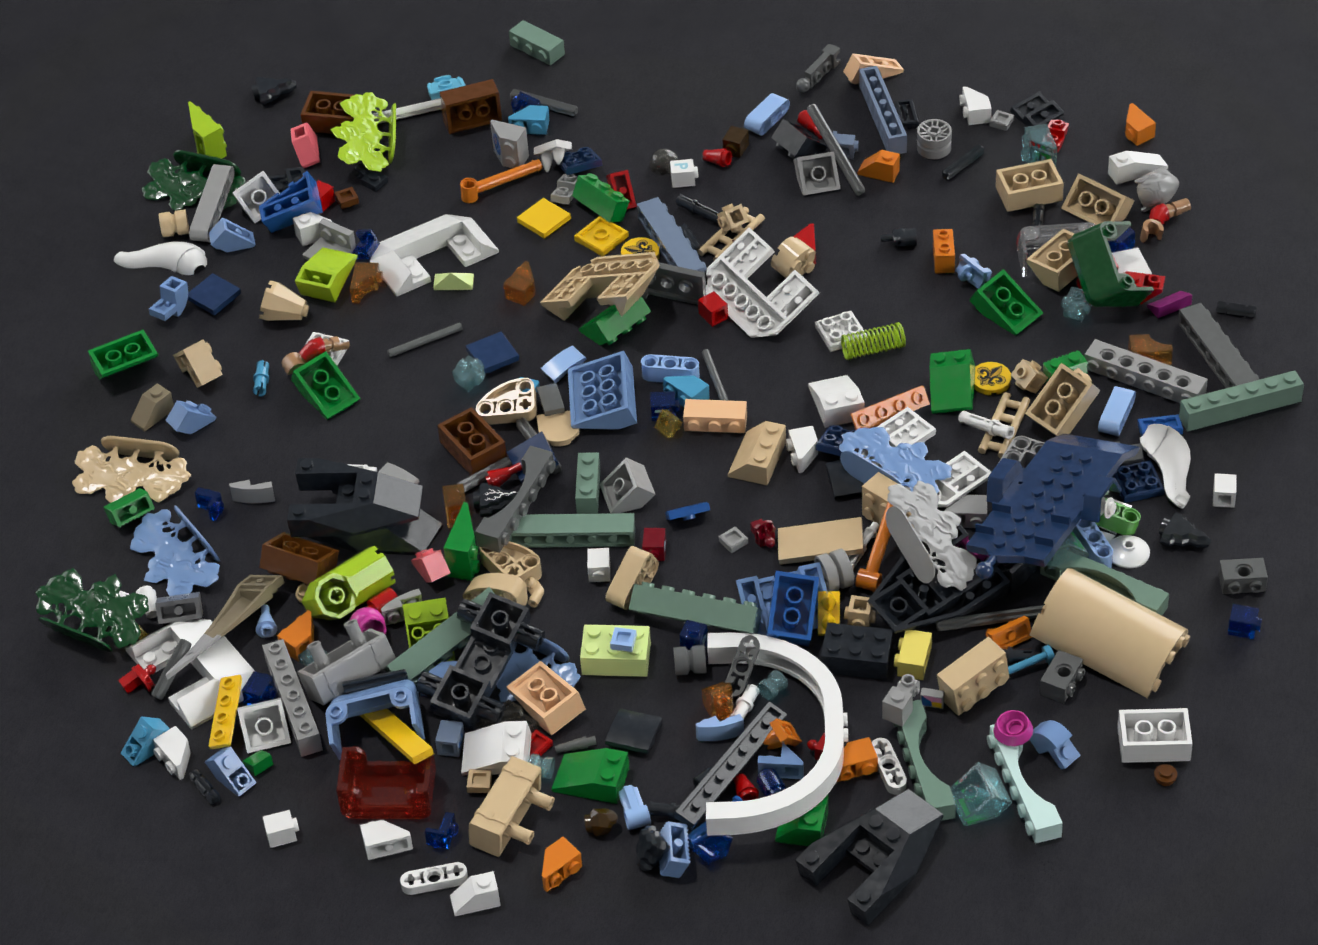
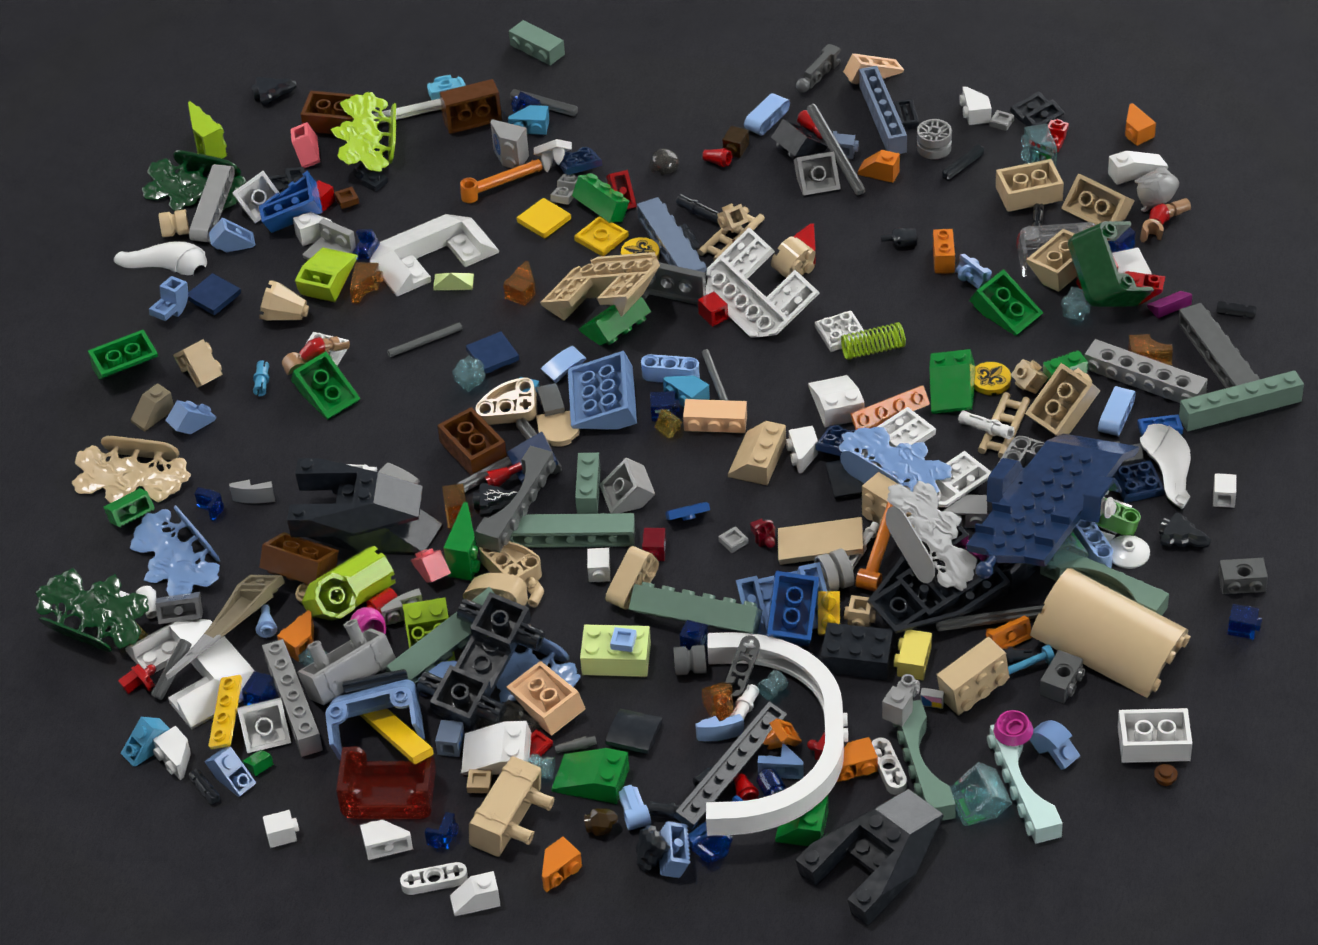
(683, 173): white brick -> none

